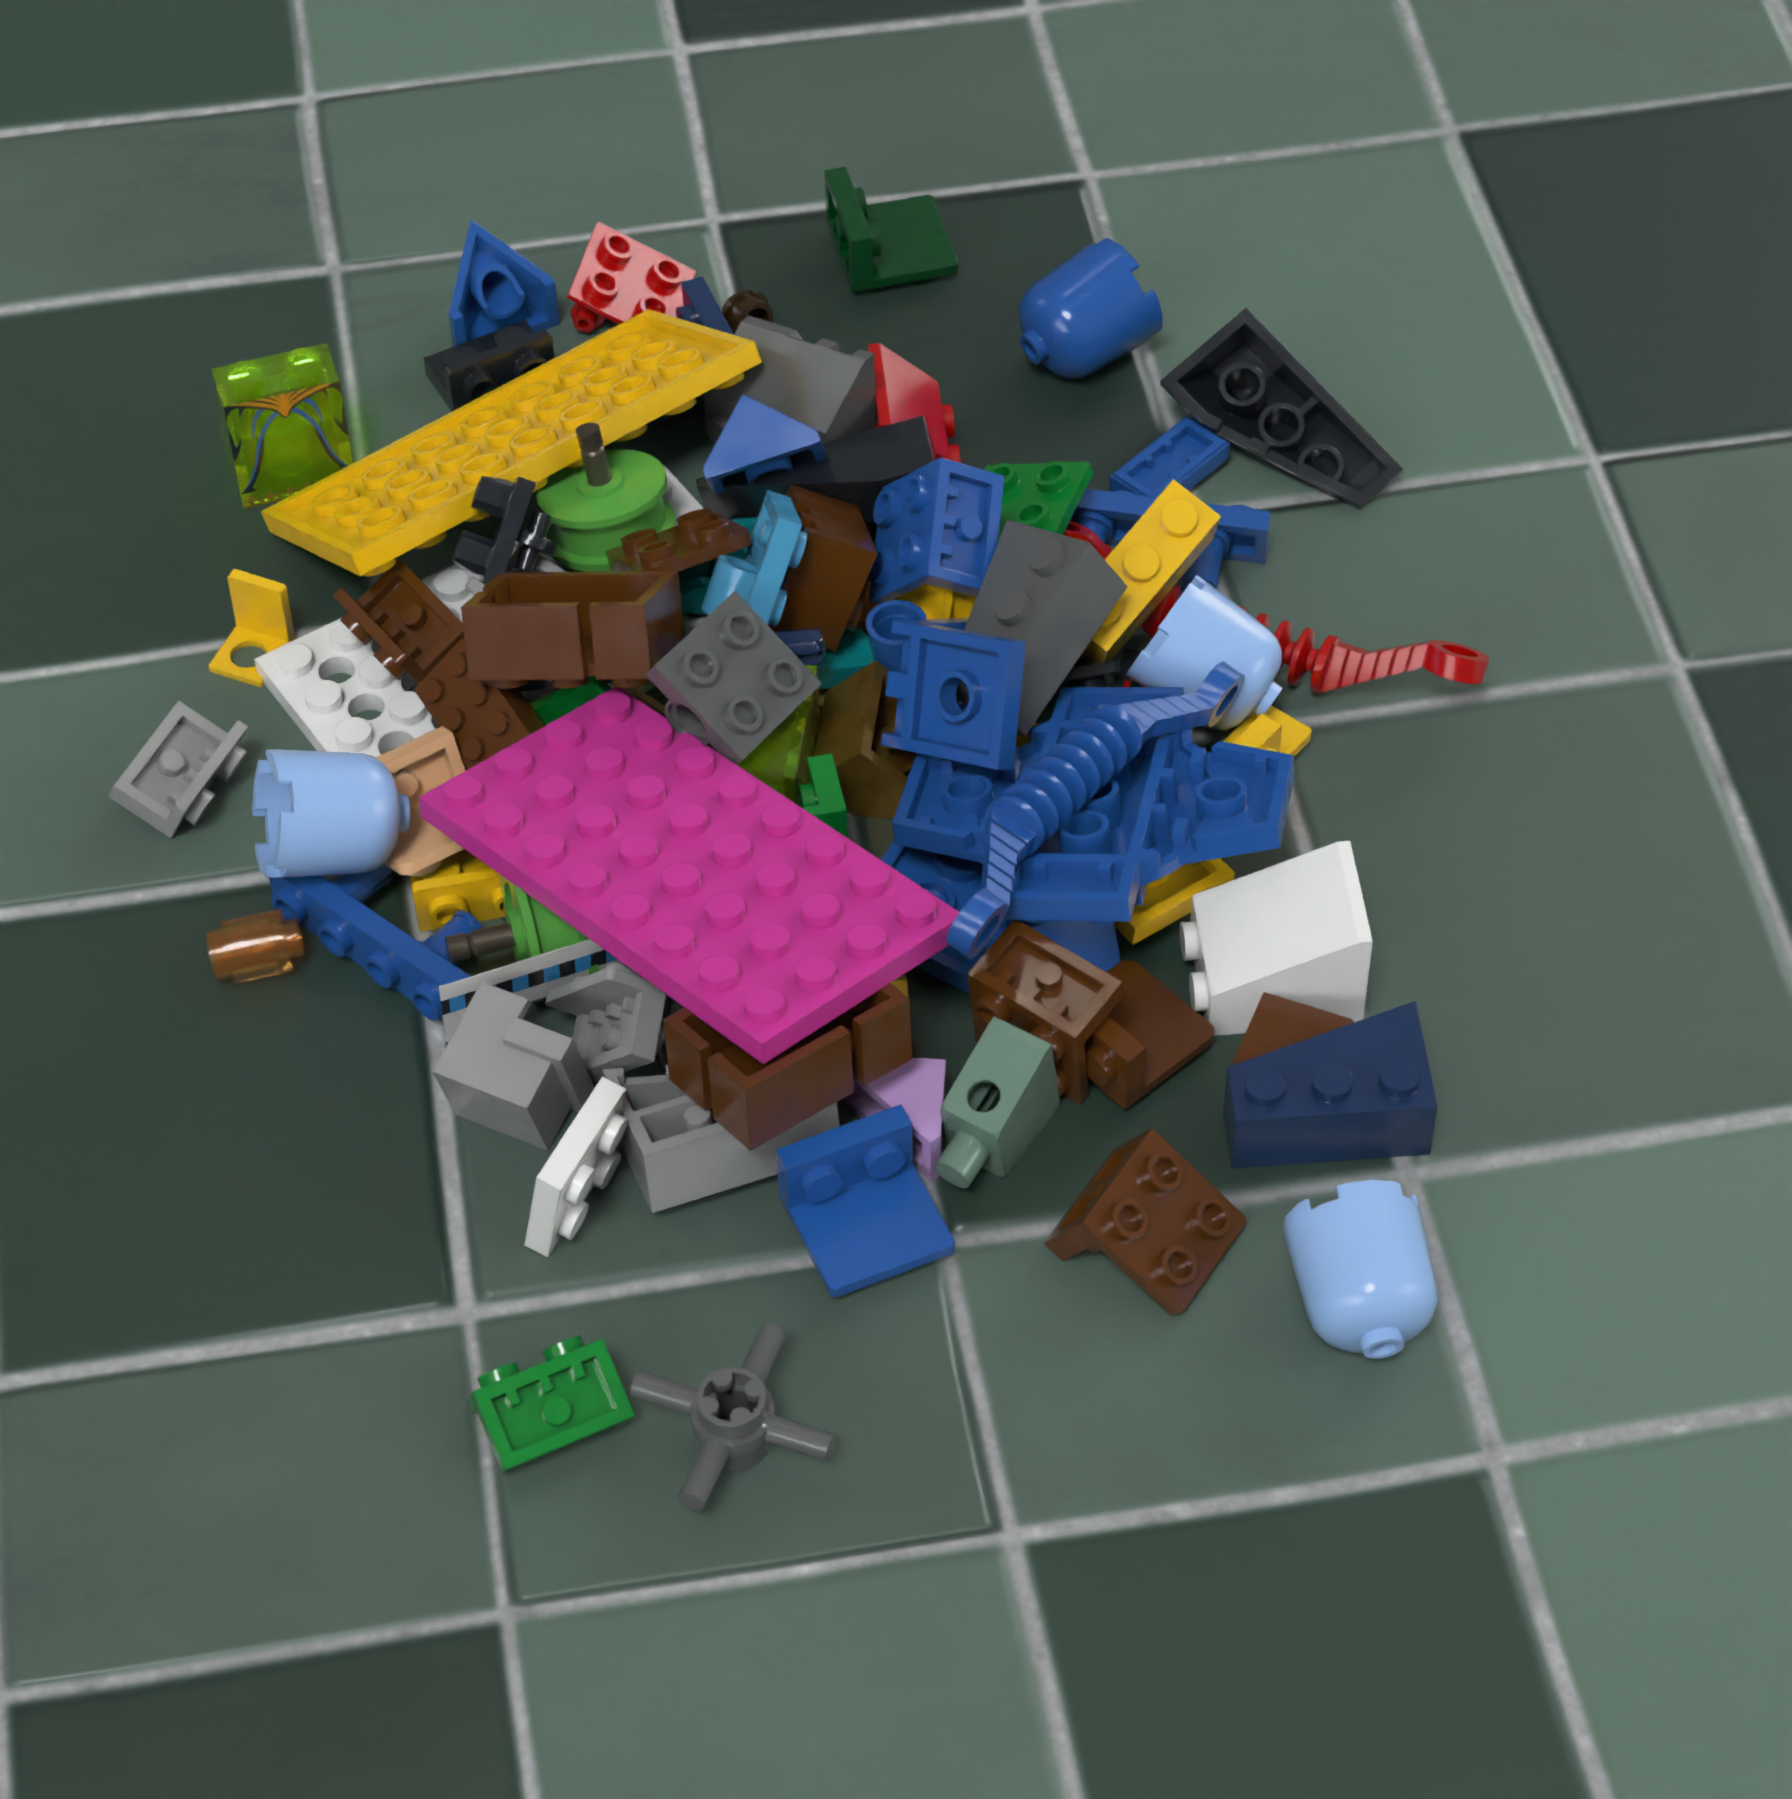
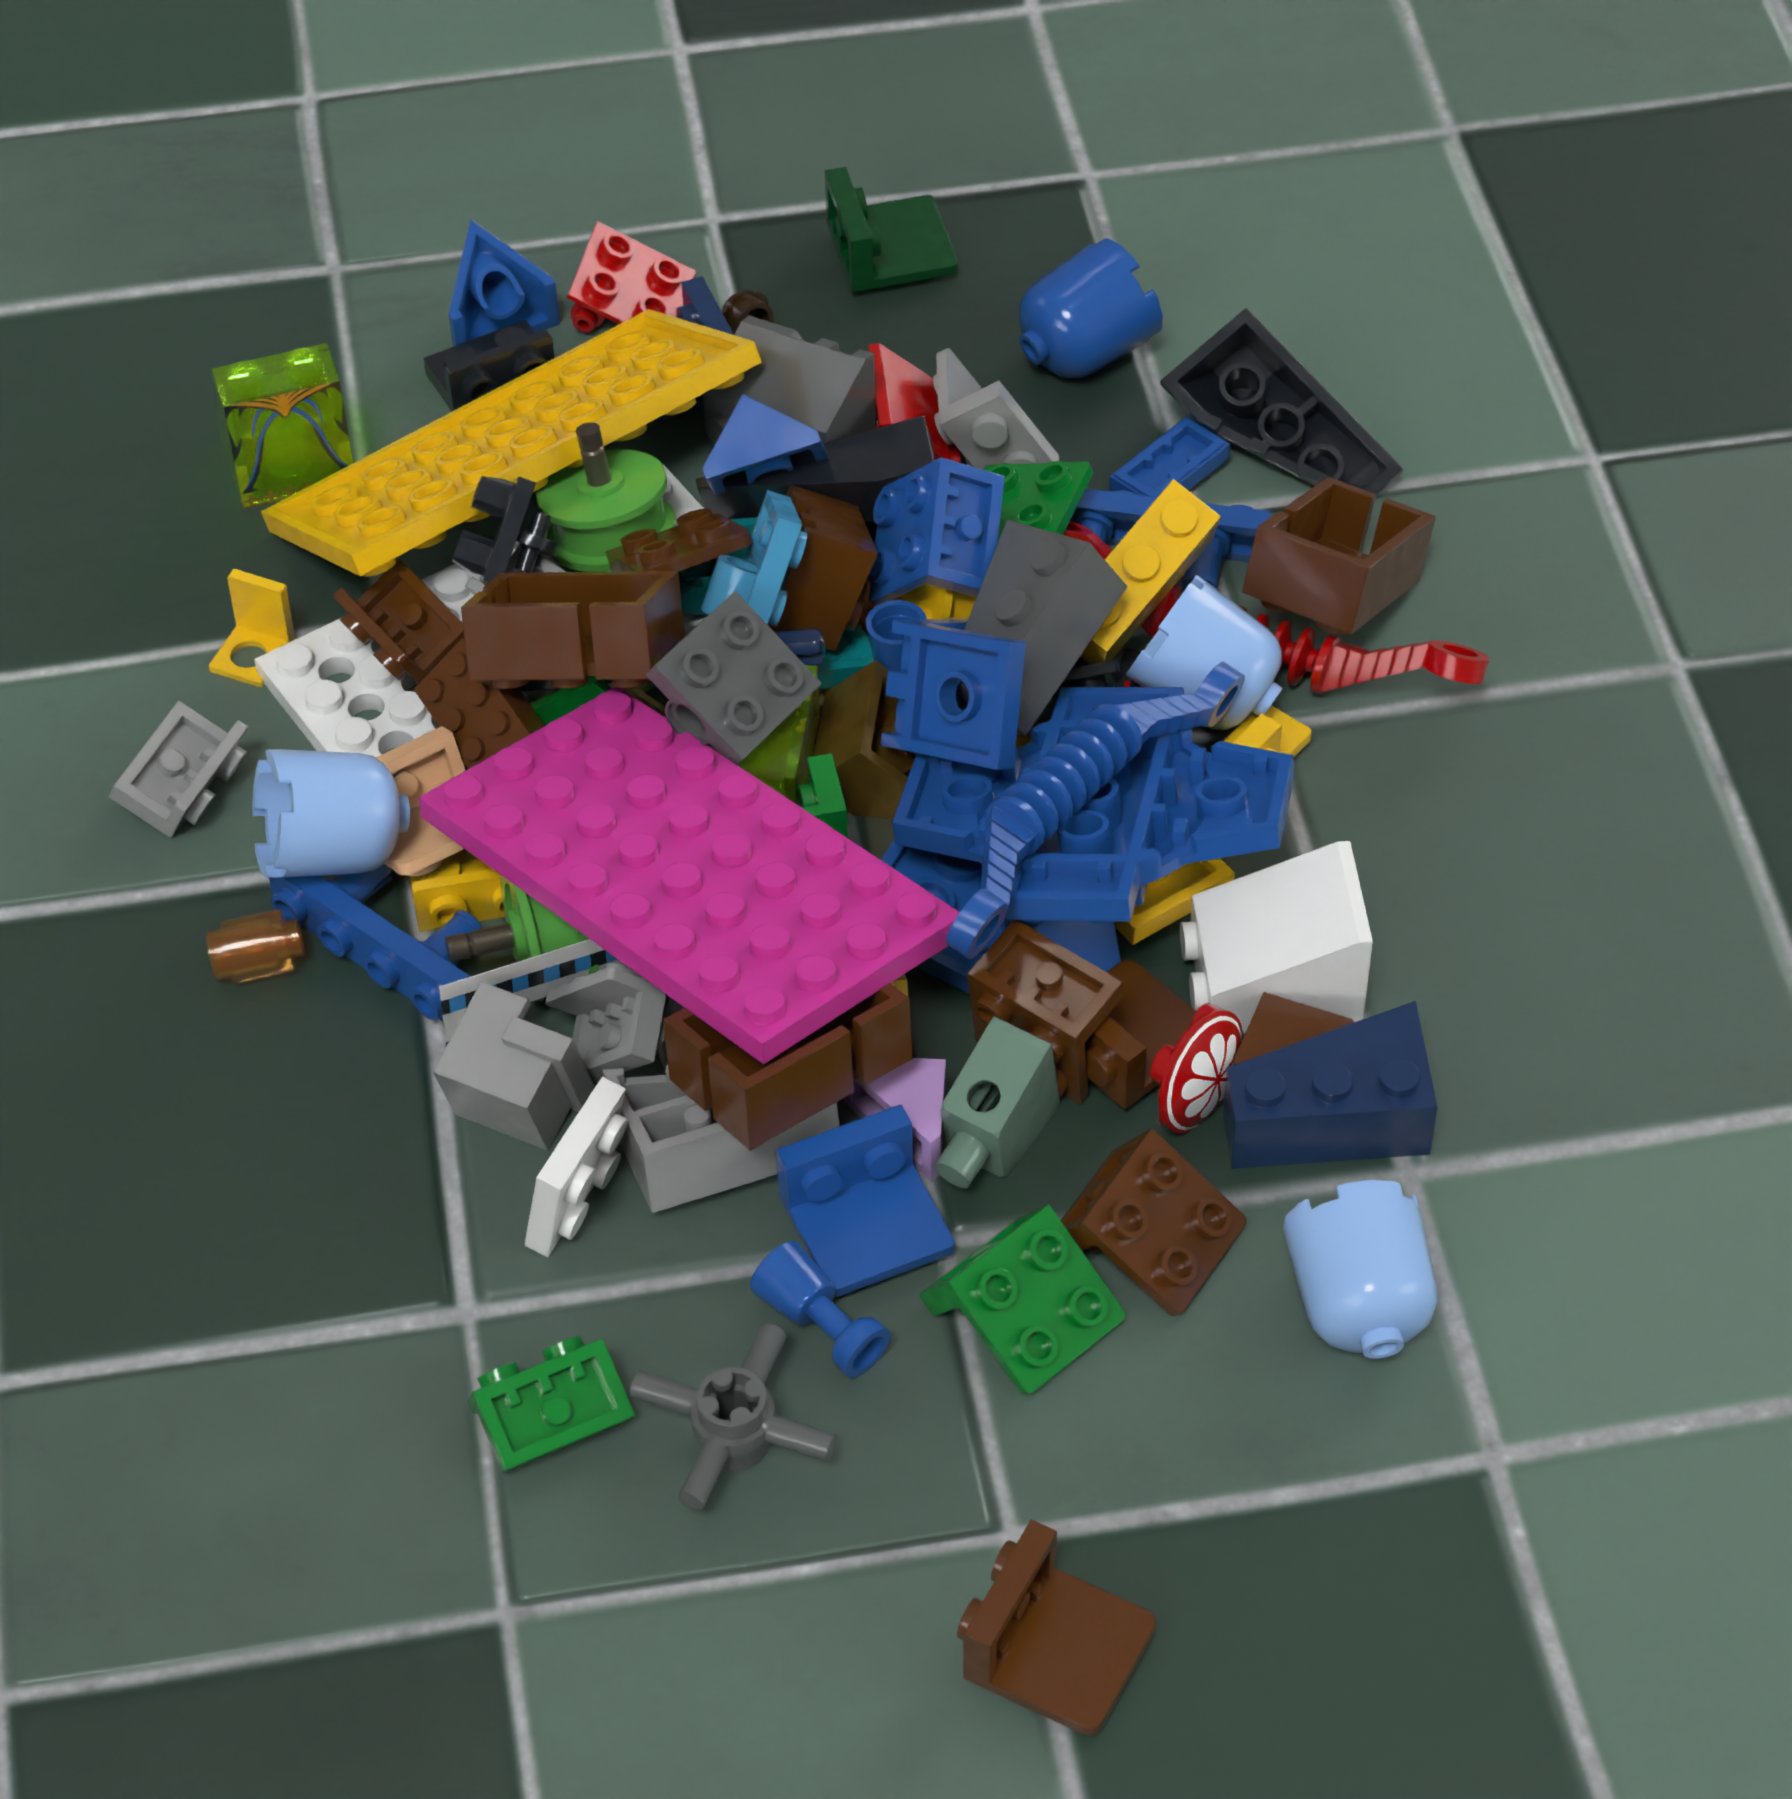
(804, 1294): none -> blue piece
(984, 421): none -> light grey bracket
(1029, 1298): none -> green bracket
(1052, 1636): none -> reddish brown bracket
(1196, 1068): none -> red dish
(1314, 559): none -> reddish brown piece

